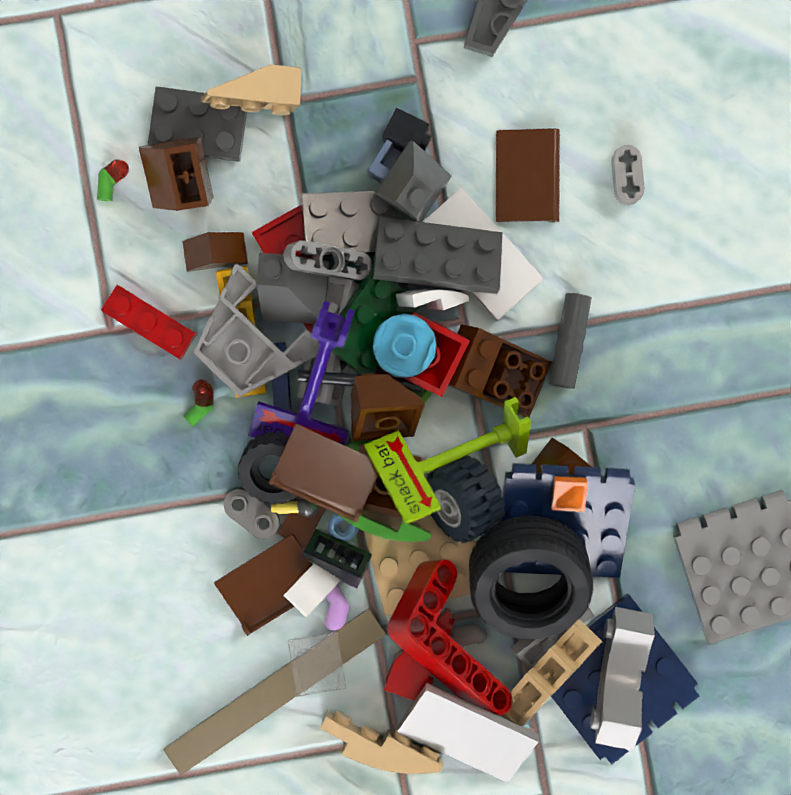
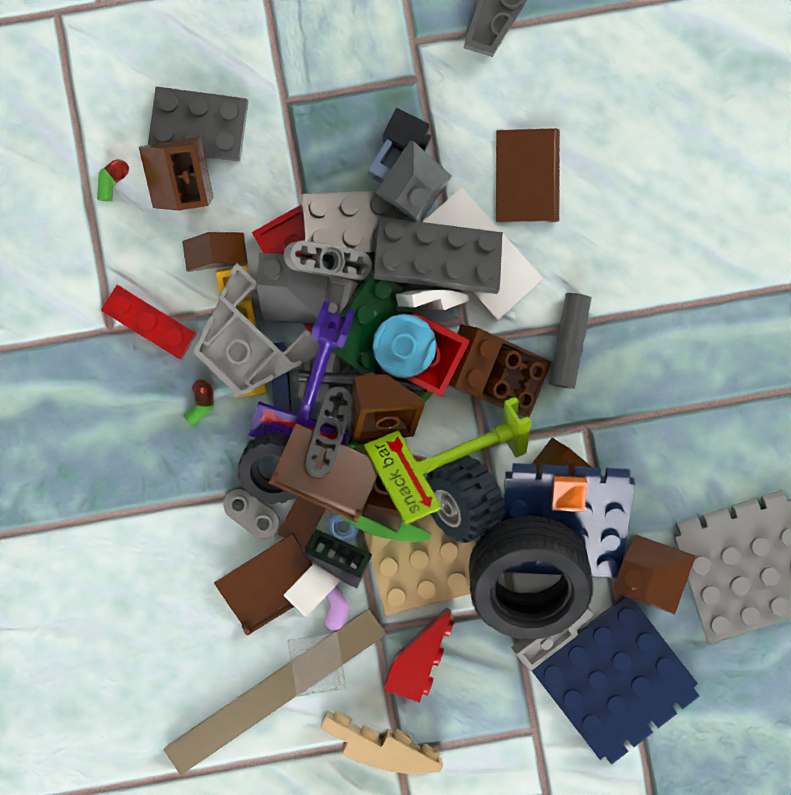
(266, 88): tan slope -> none
(301, 507): piece -> none
(343, 413): none -> dark grey beam
(415, 632): red beam -> none
(467, 732): tile -> none
(469, 635): light grey arm -> none
(551, 672): tan slope -> none
(618, 698): light grey brick -> none
(620, 176): light grey beam -> none
(654, 574): none -> reddish brown slope

